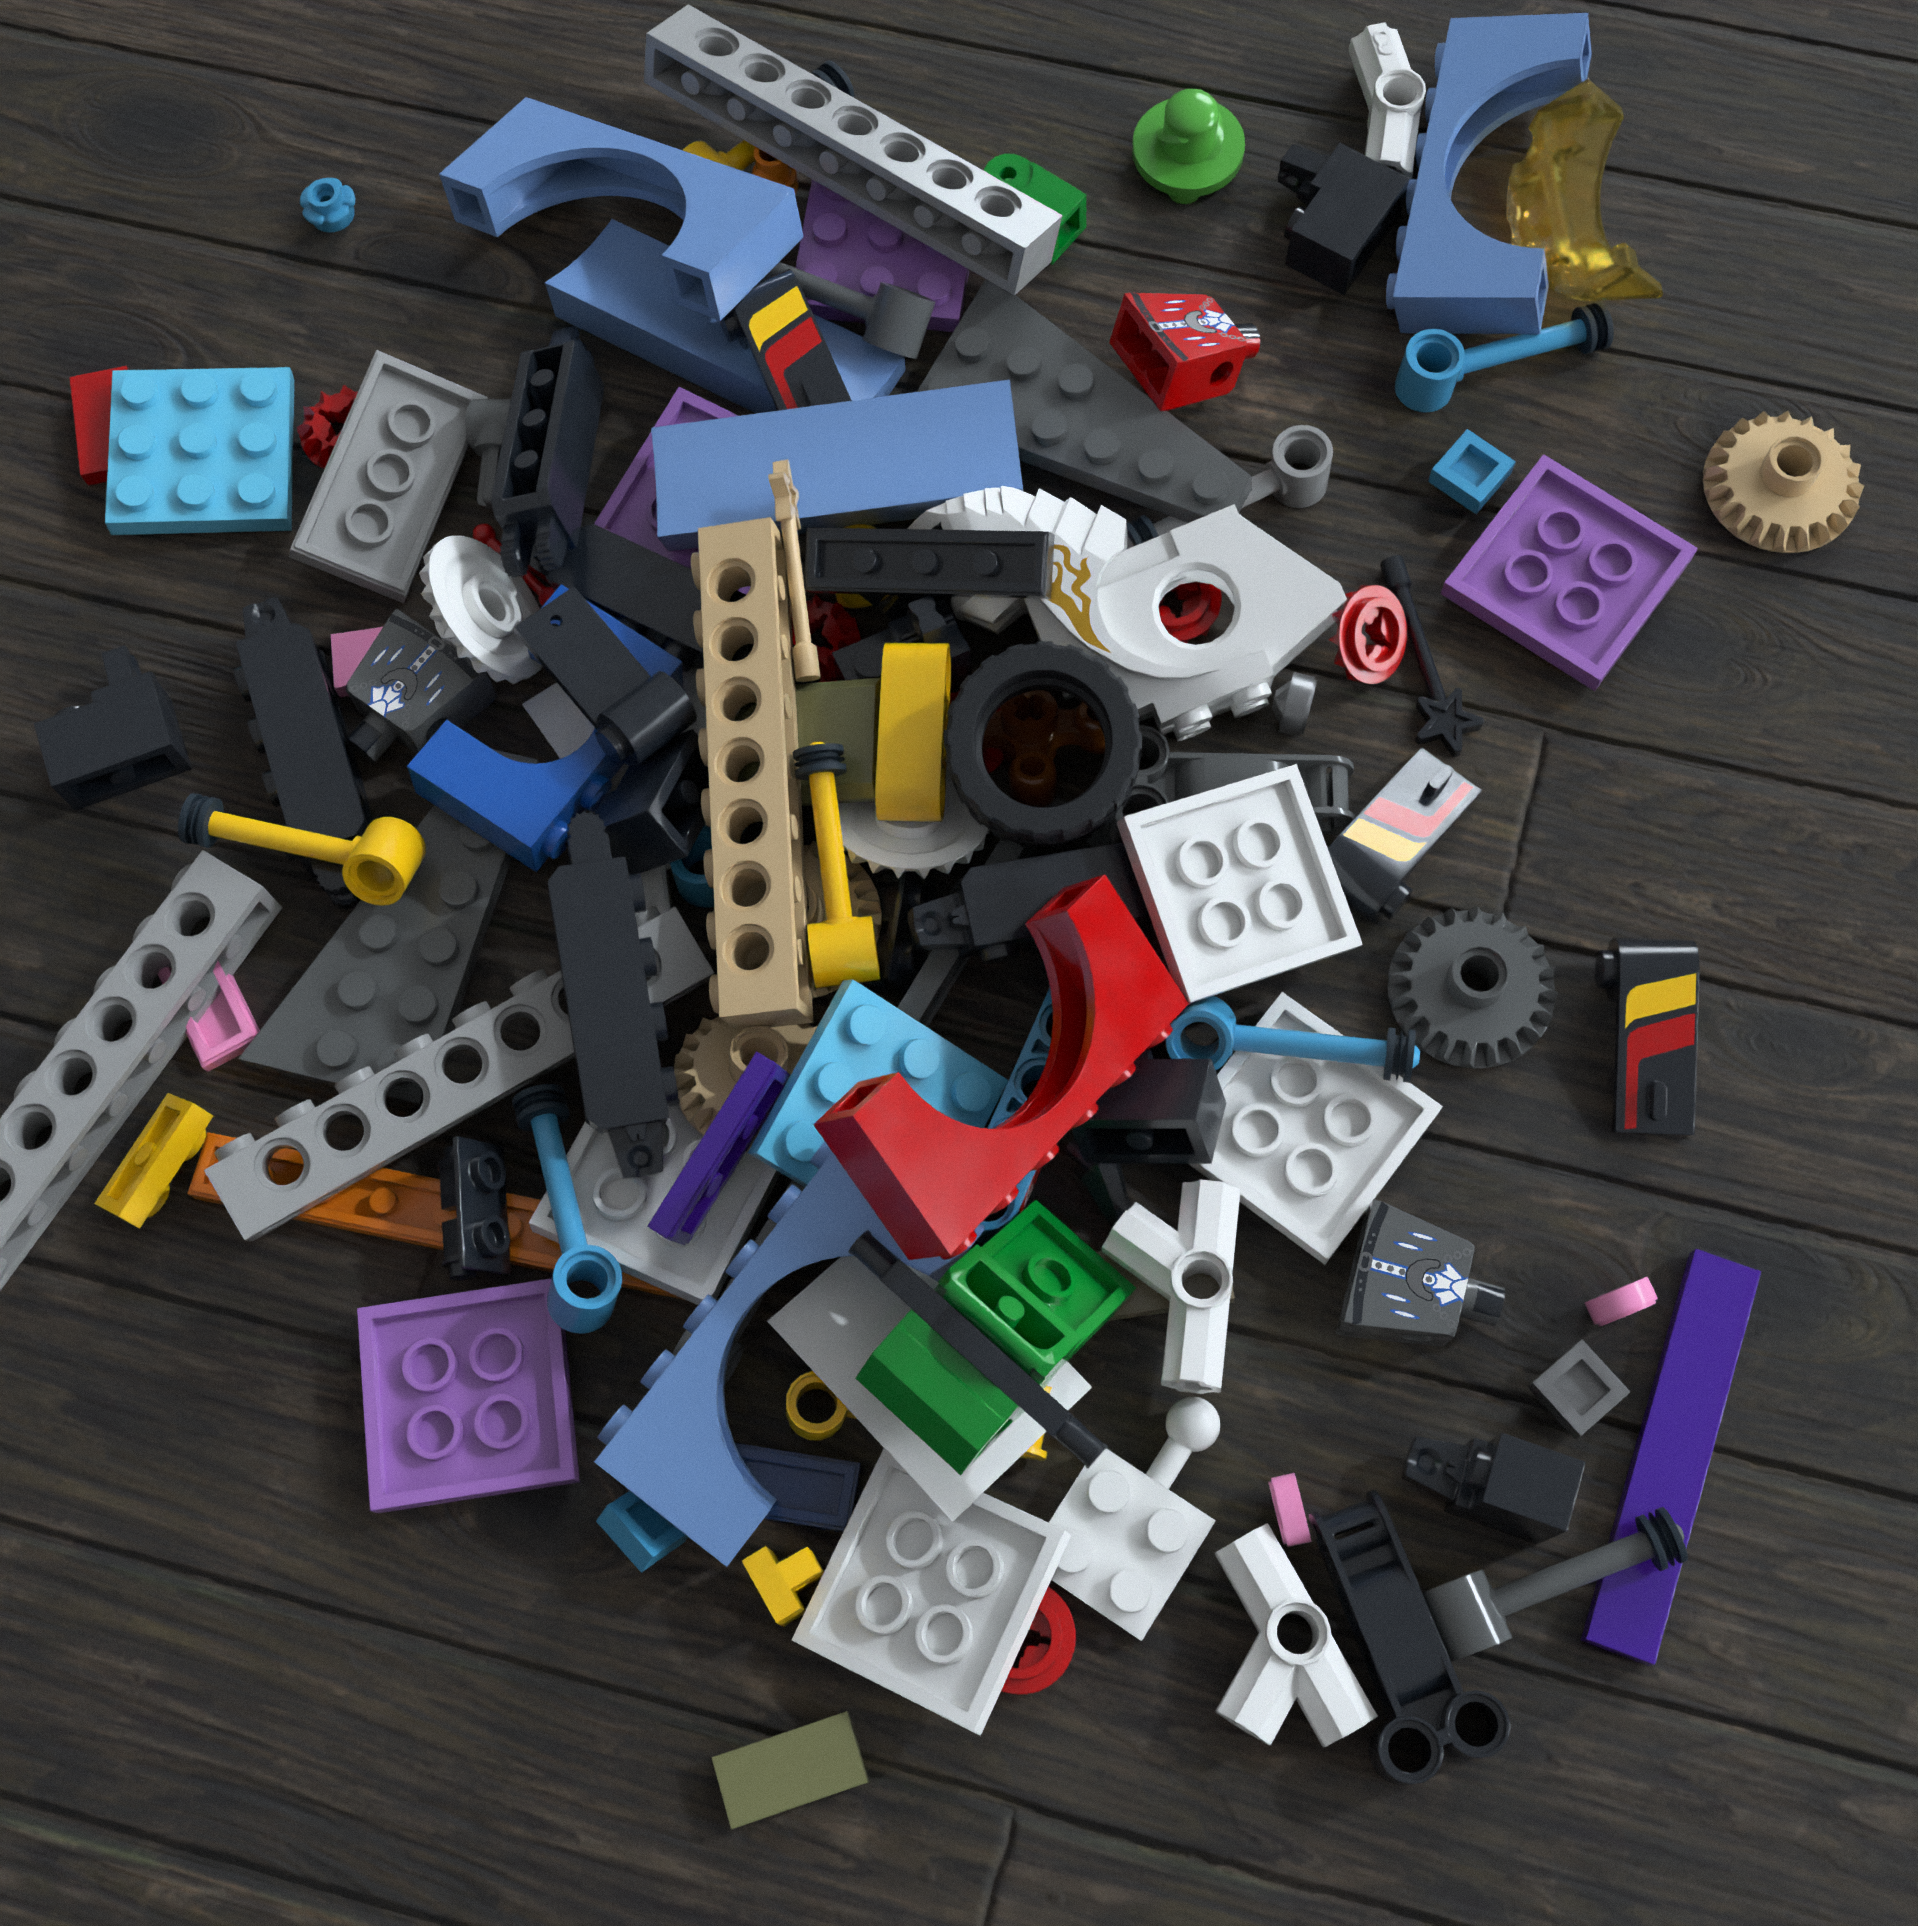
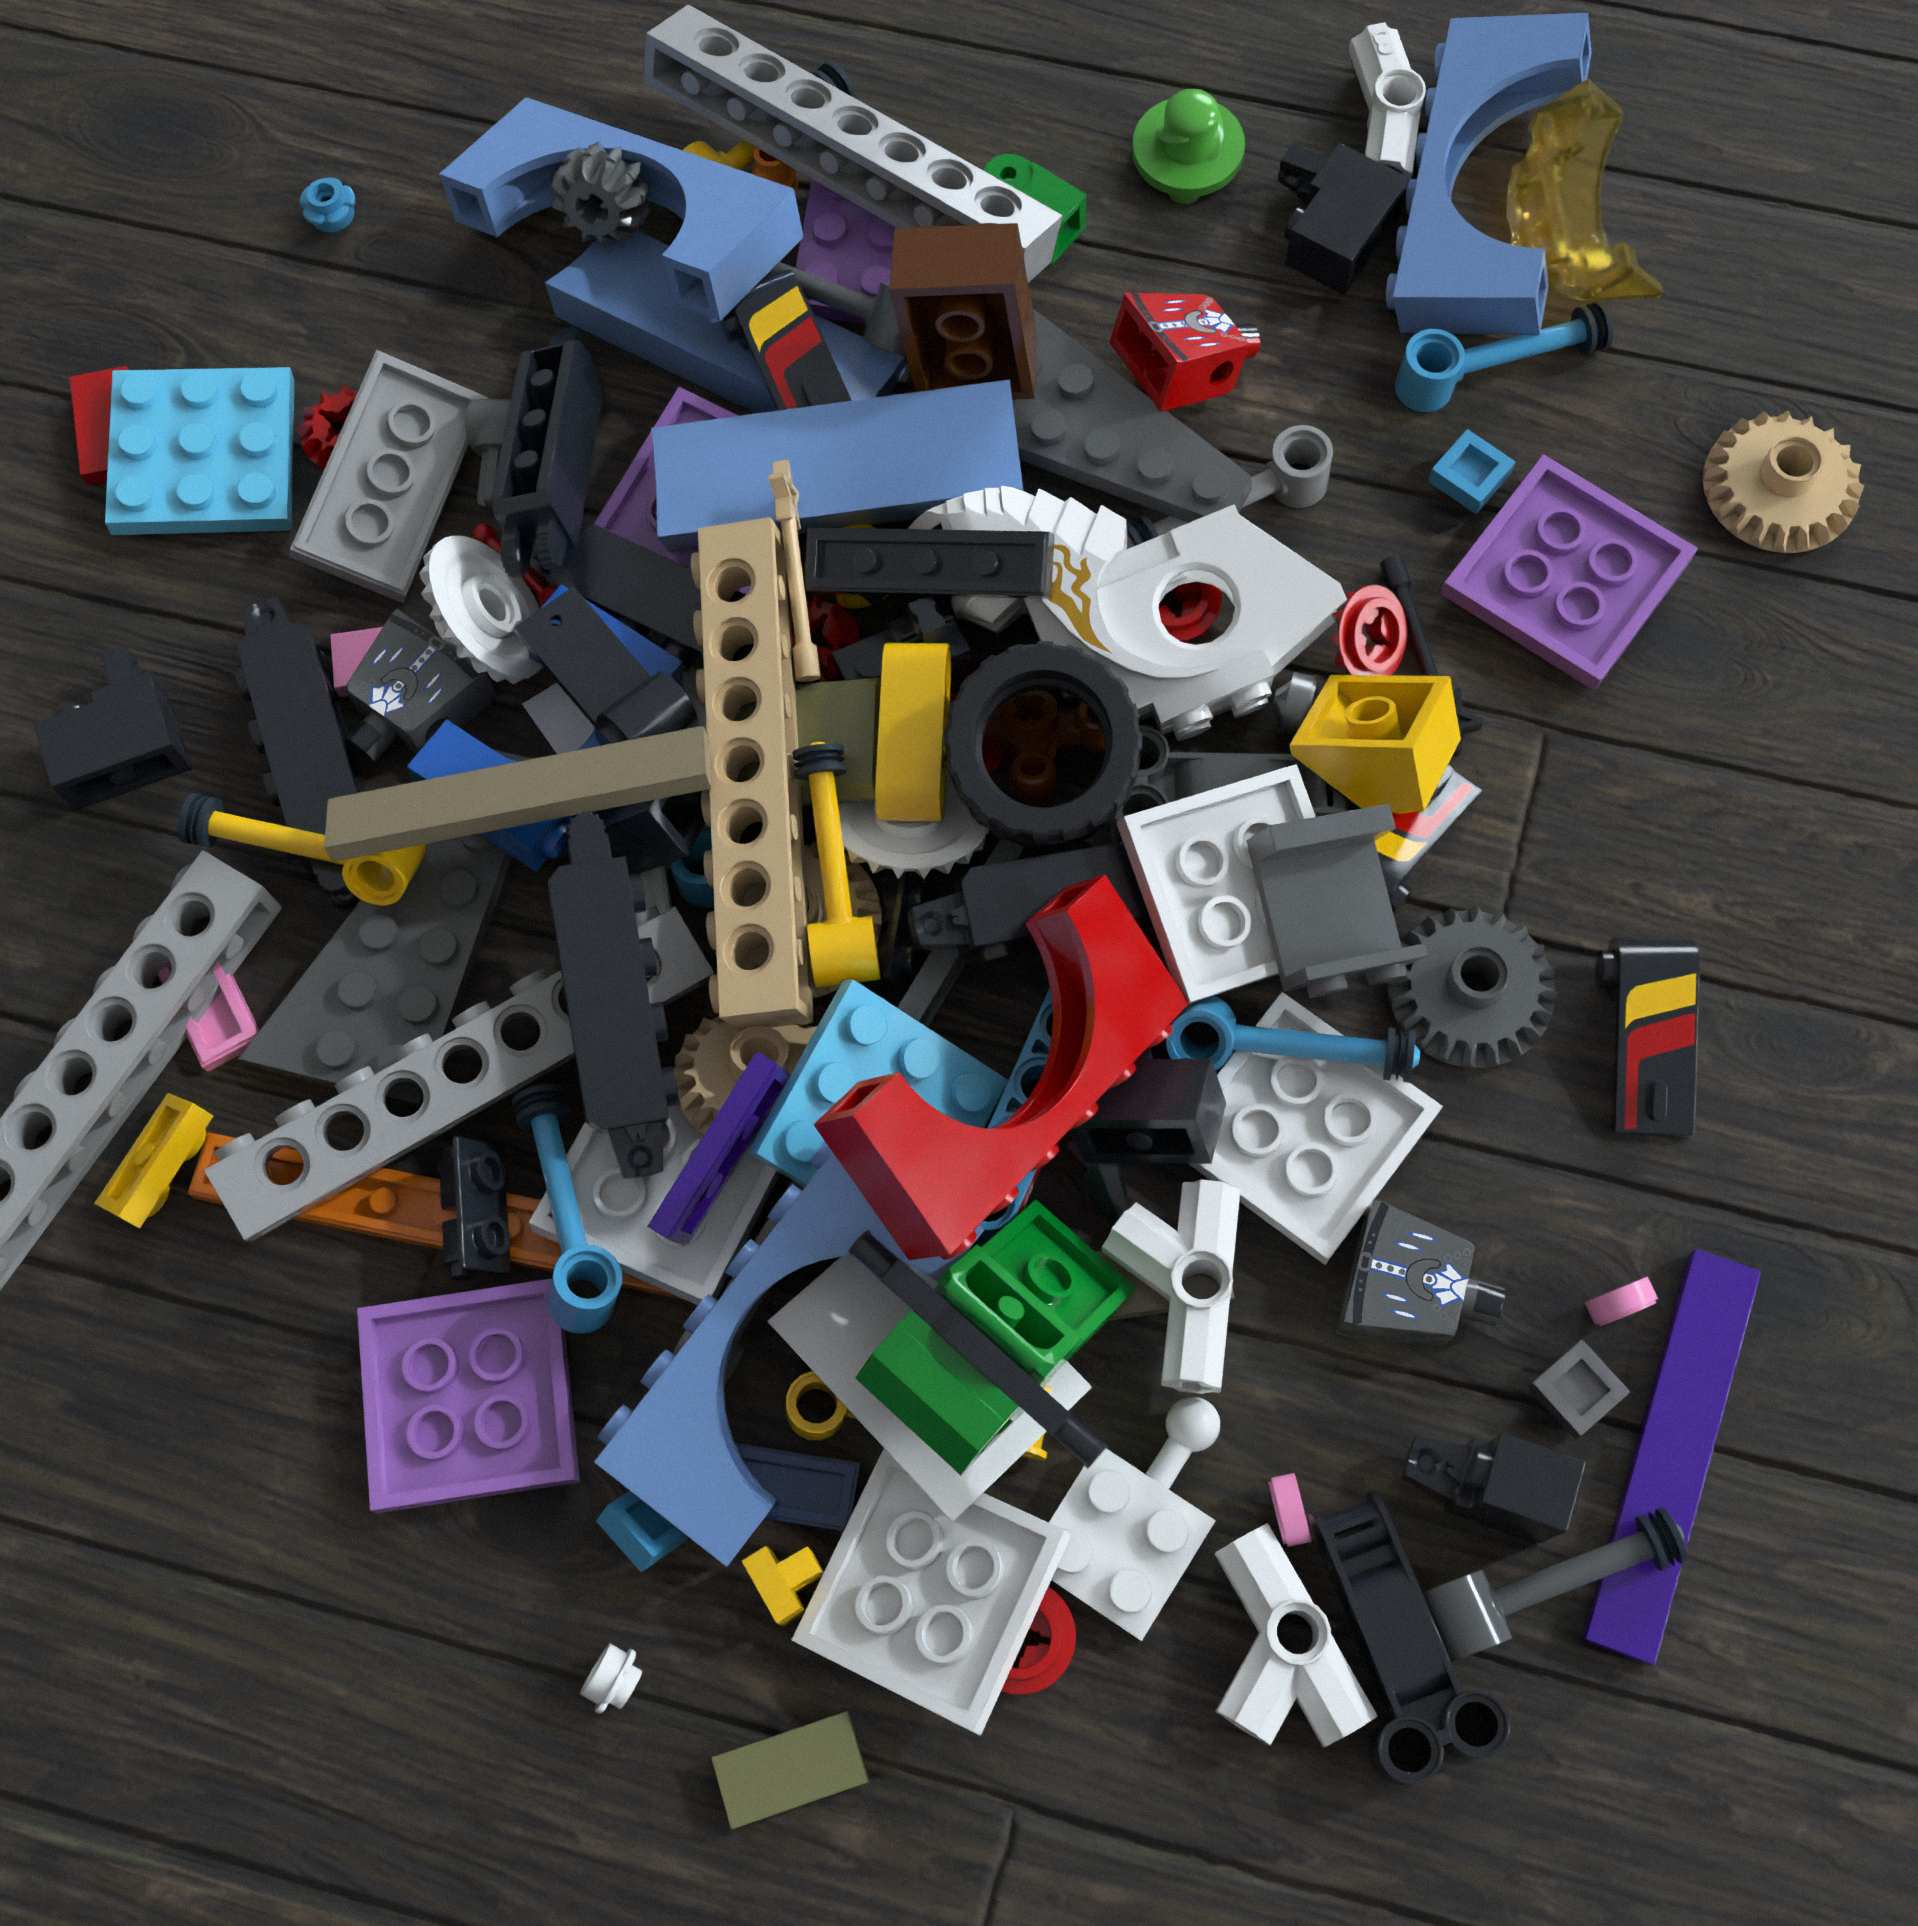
(518, 793): none -> dark tan tile
(601, 194): none -> dark grey gear
(611, 1678): none -> white plate
(964, 306): none -> reddish brown brick
(1329, 901): none -> dark grey panel
(1381, 738): none -> yellow slope

